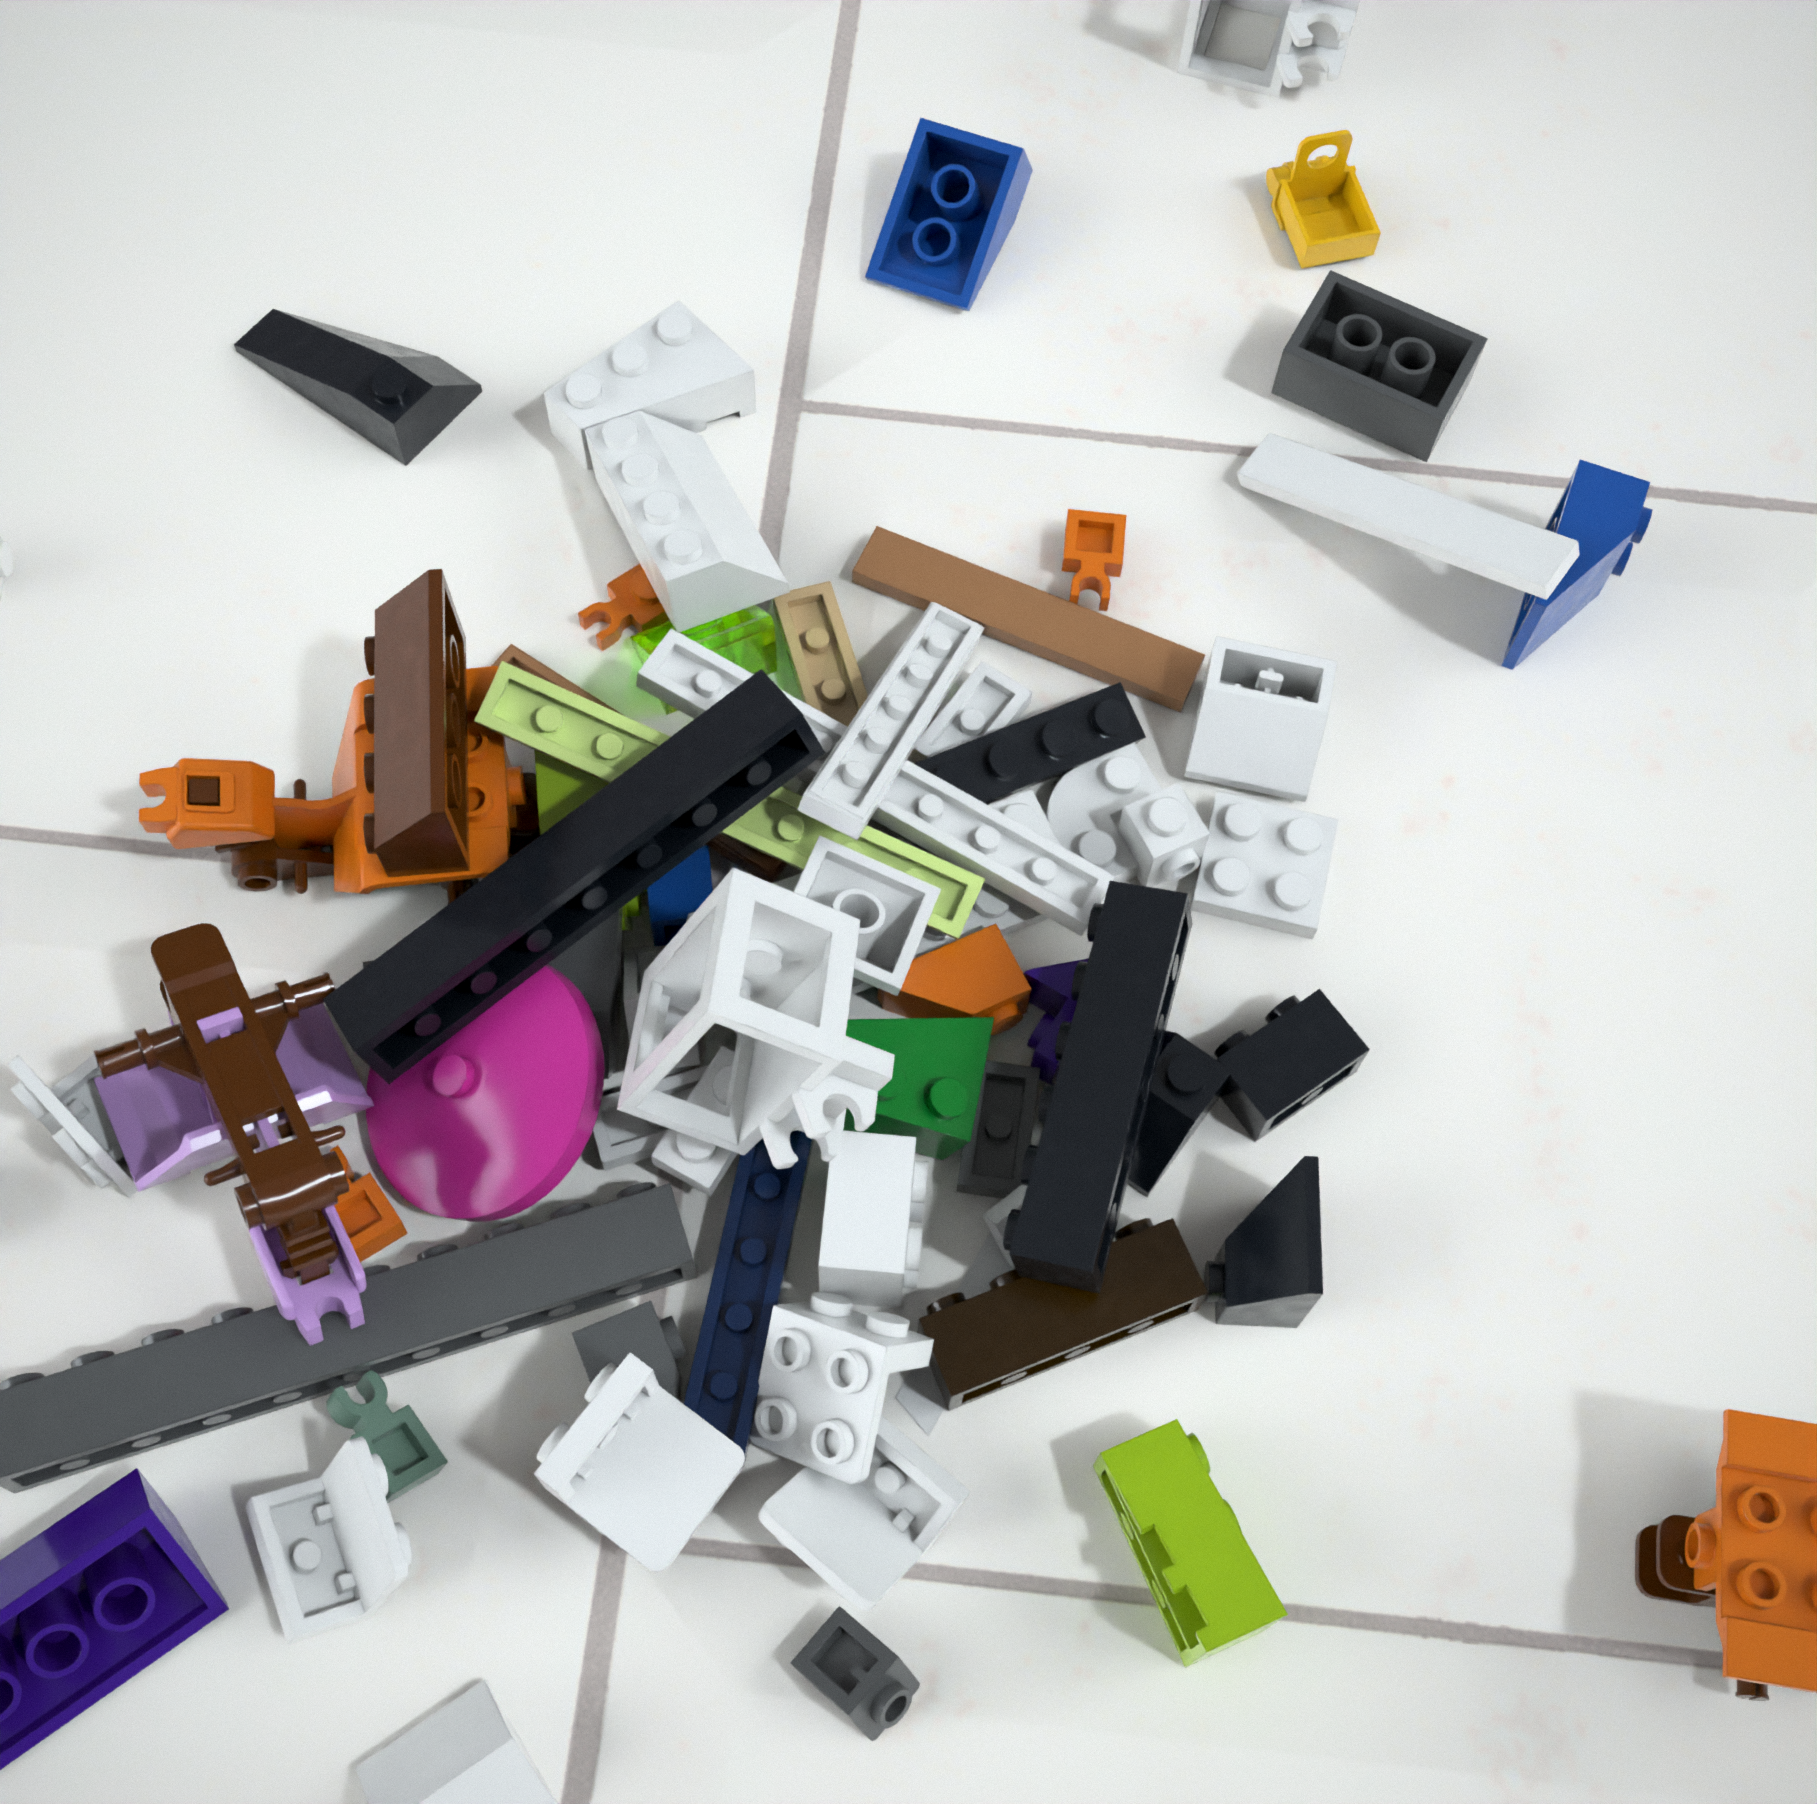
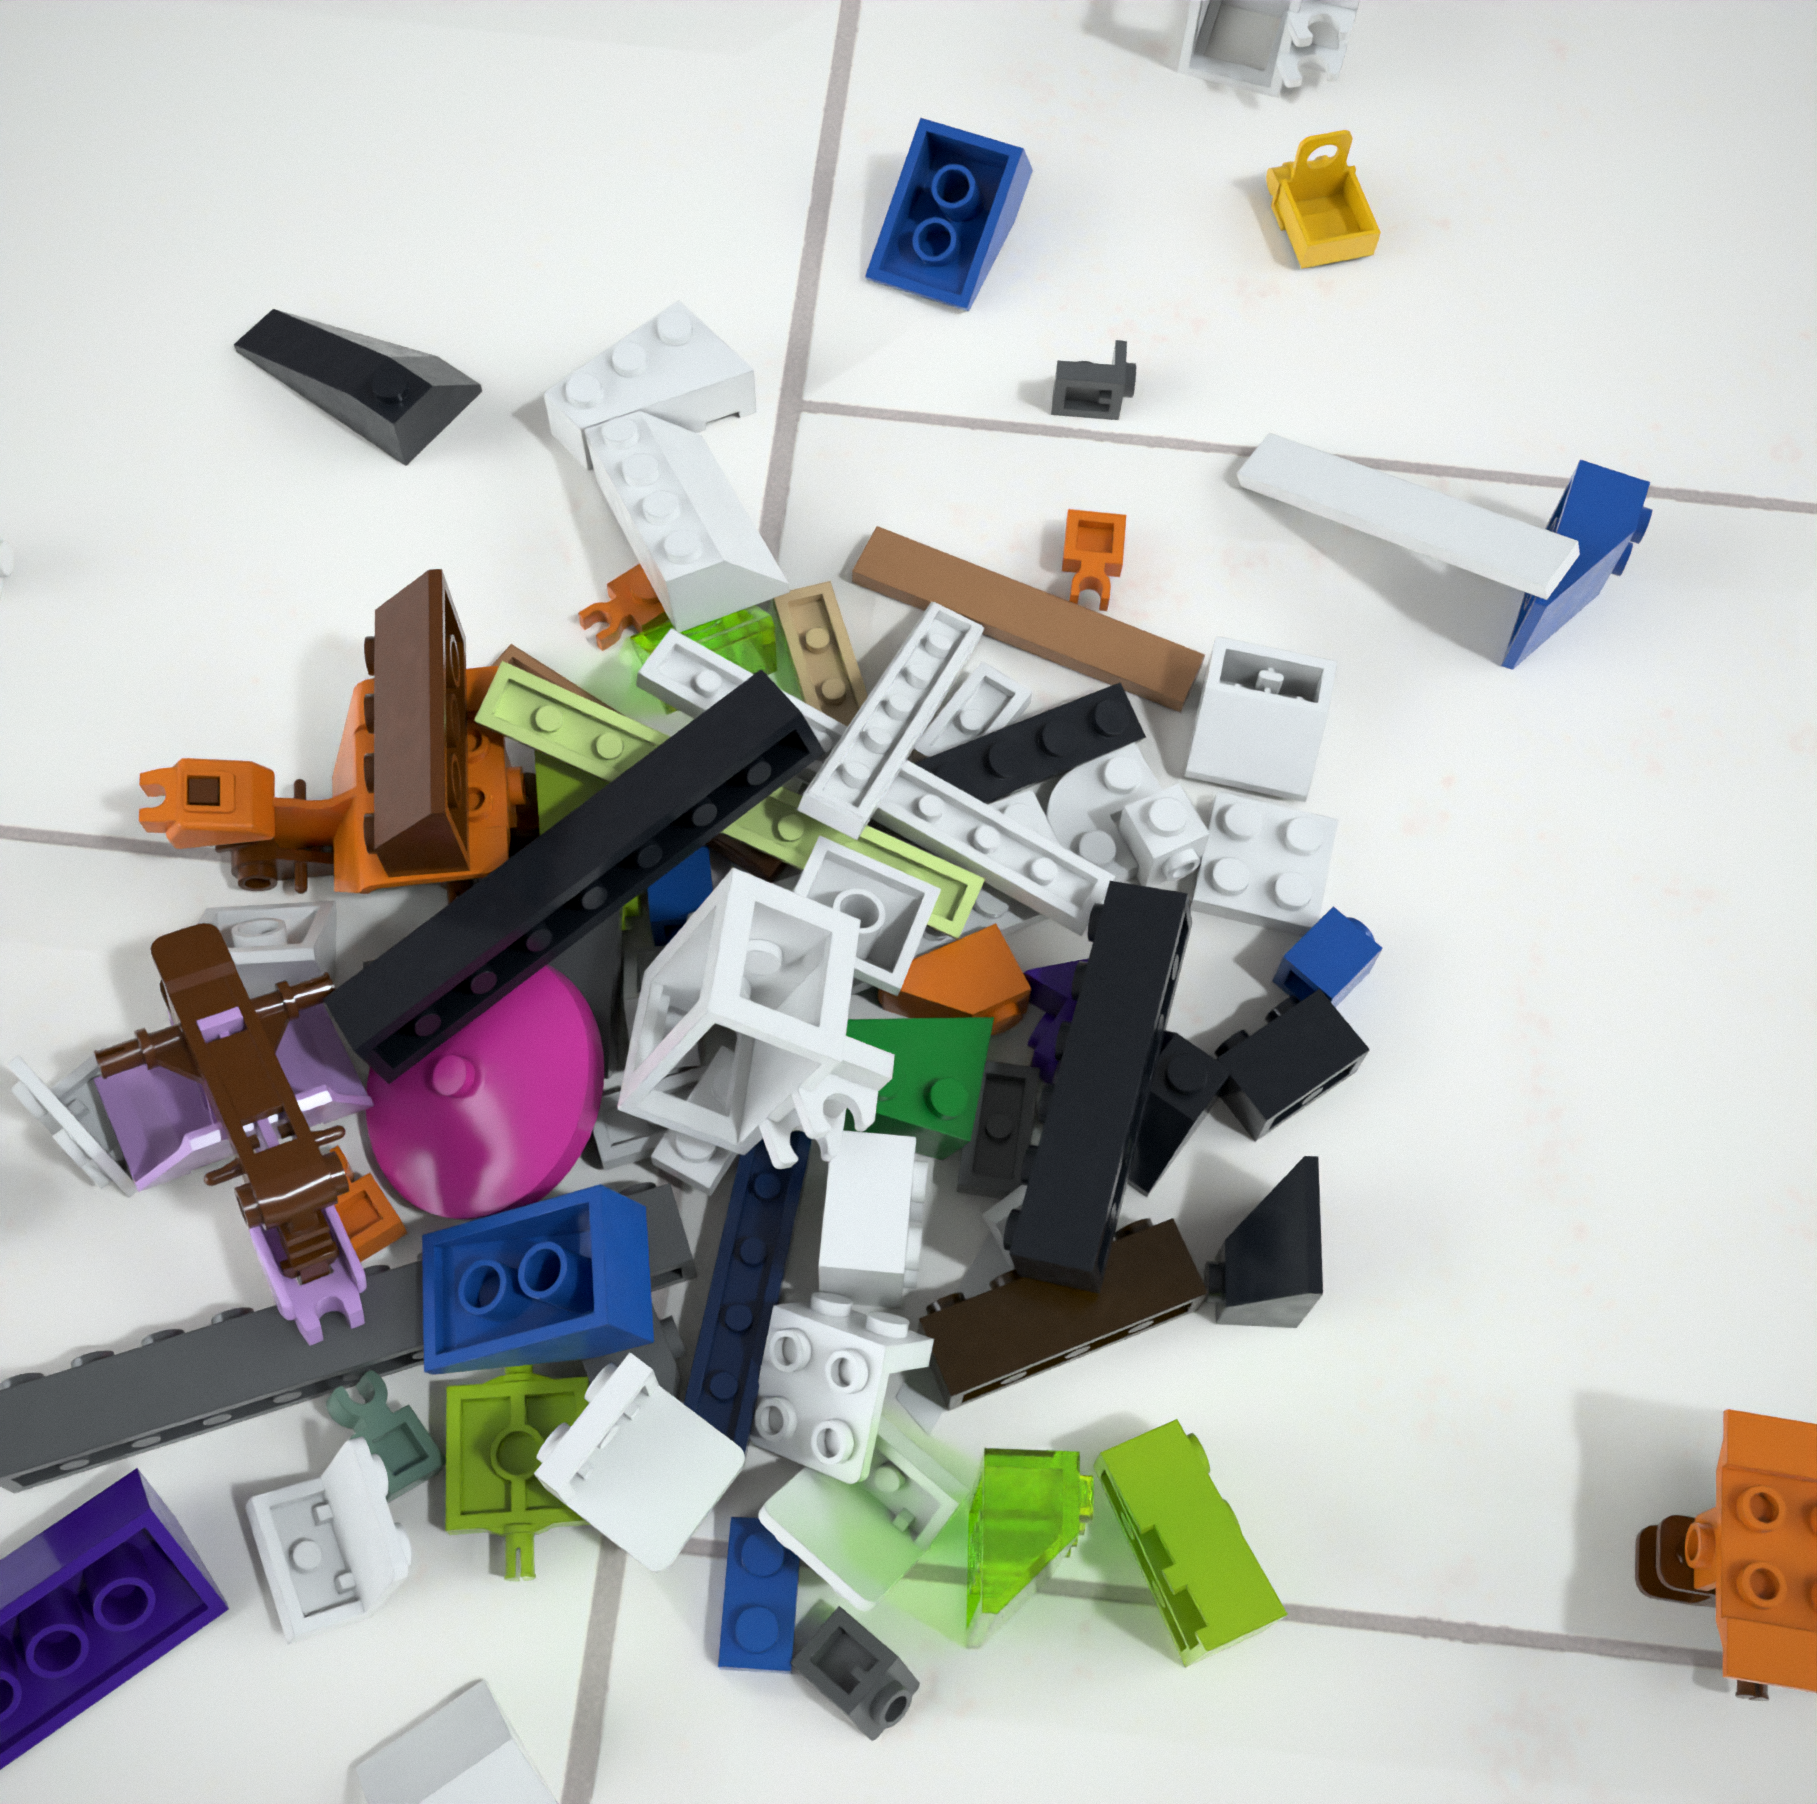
(278, 941): none -> white slope
(493, 1459): none -> lime plate
(538, 1284): none -> blue slope
(758, 1601): none -> blue plate
(1020, 1528): none -> clear neon green slope
(1094, 388): none -> dark grey bracket
(1328, 958): none -> blue brick
(1378, 365): dark grey brick -> none

